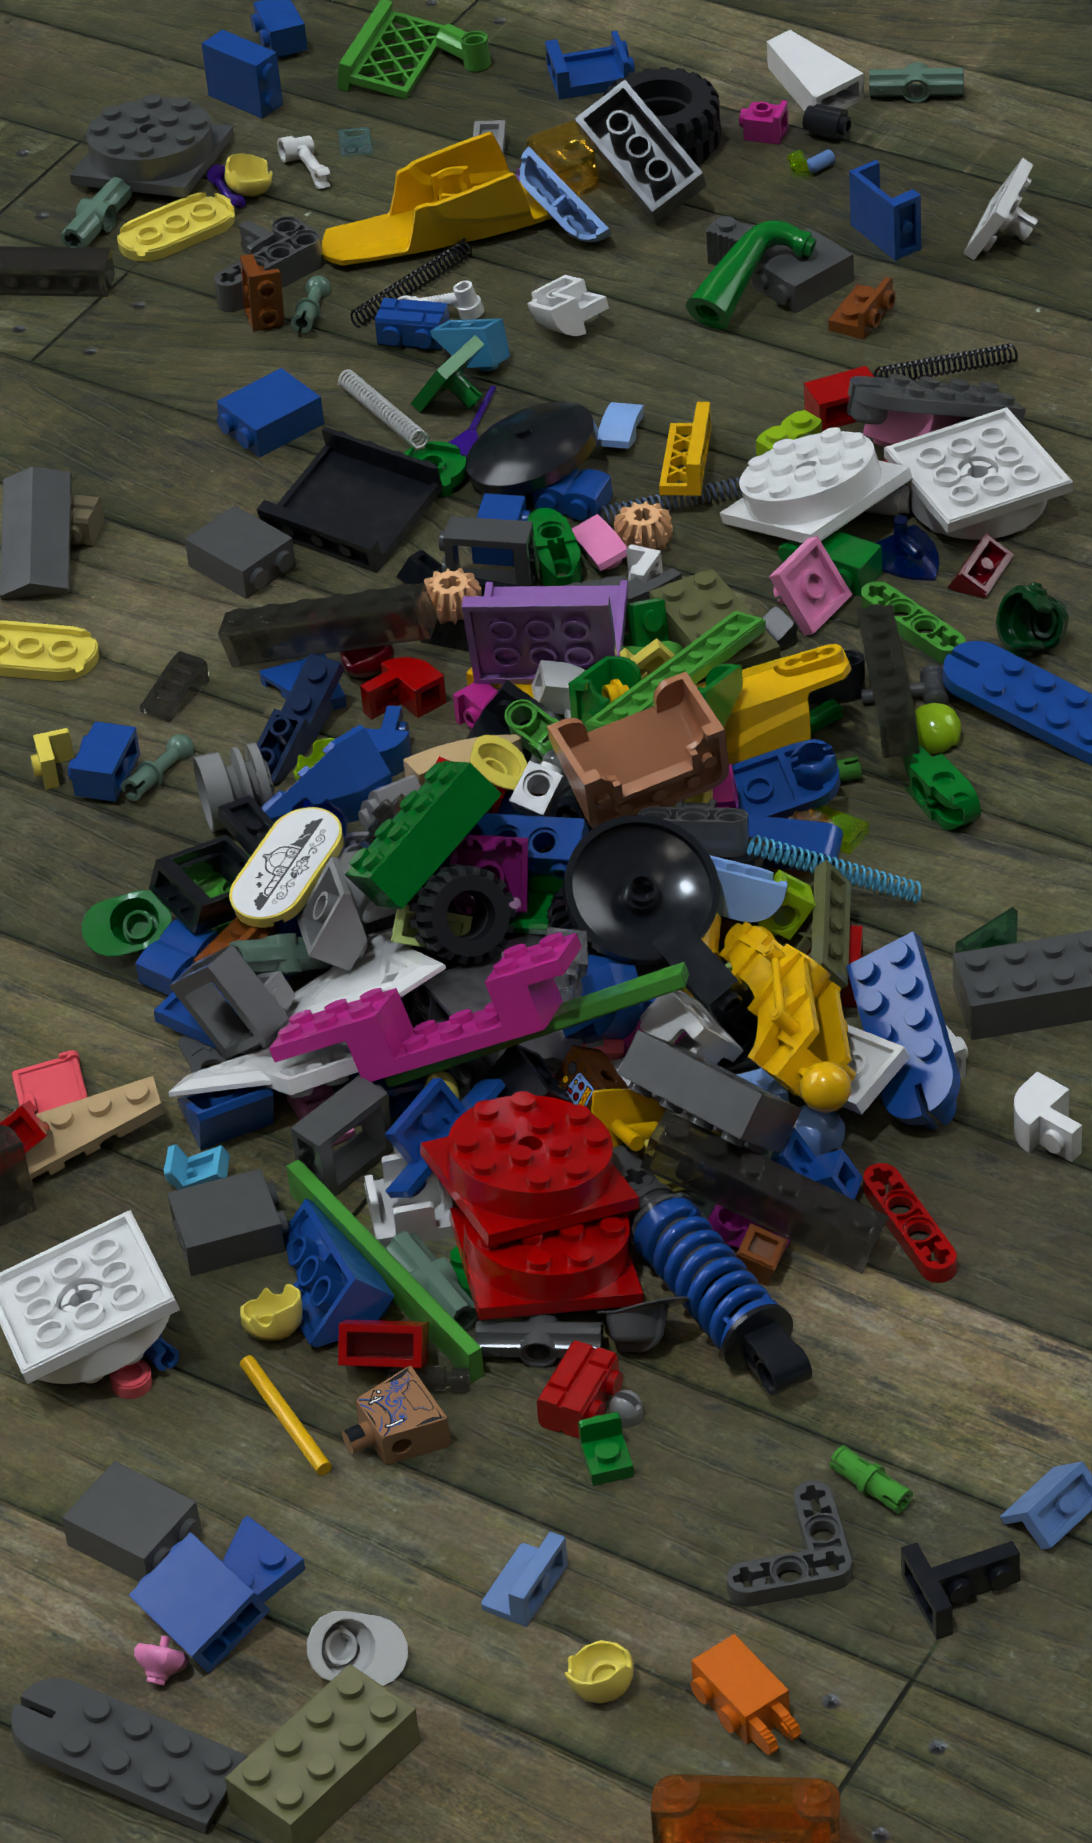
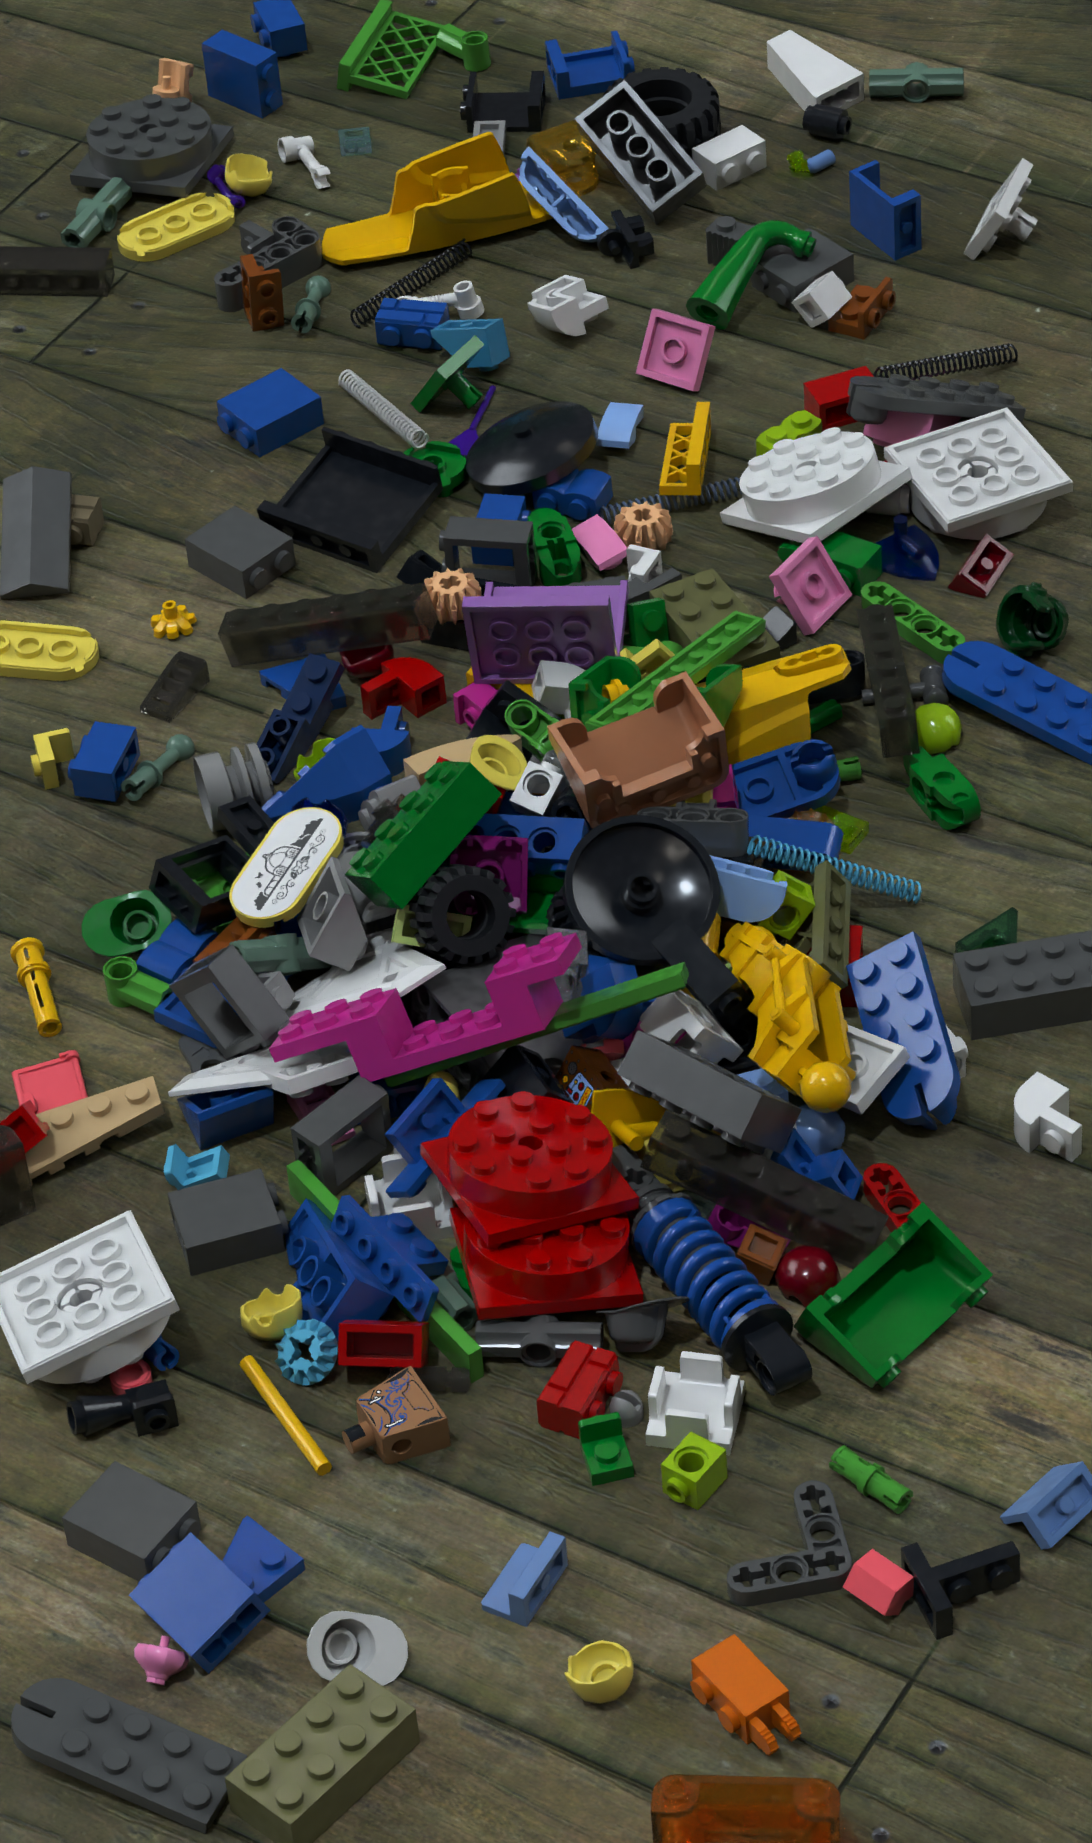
(46, 1016): none -> yellow pin
(94, 1413): none -> black cone
(131, 987): none -> bright green piece
(152, 1407): none -> black bracket
(171, 620): none -> yellow plant
(173, 79): none -> light nougat hips
(323, 1351): none -> medium azure gear
(393, 1253): none -> blue bracket
(520, 109): none -> black panel
(627, 238): none -> black hips
(675, 349): none -> bright pink tile
(694, 1401): none -> white panel
(694, 1471): none -> lime brick
(730, 157): none -> white brick
(765, 122): dark pink brick -> none
(806, 1273): none -> dark red hair
(821, 299): none -> white brick
(880, 1583): none -> coral piece
(895, 1299): none -> green windscreen

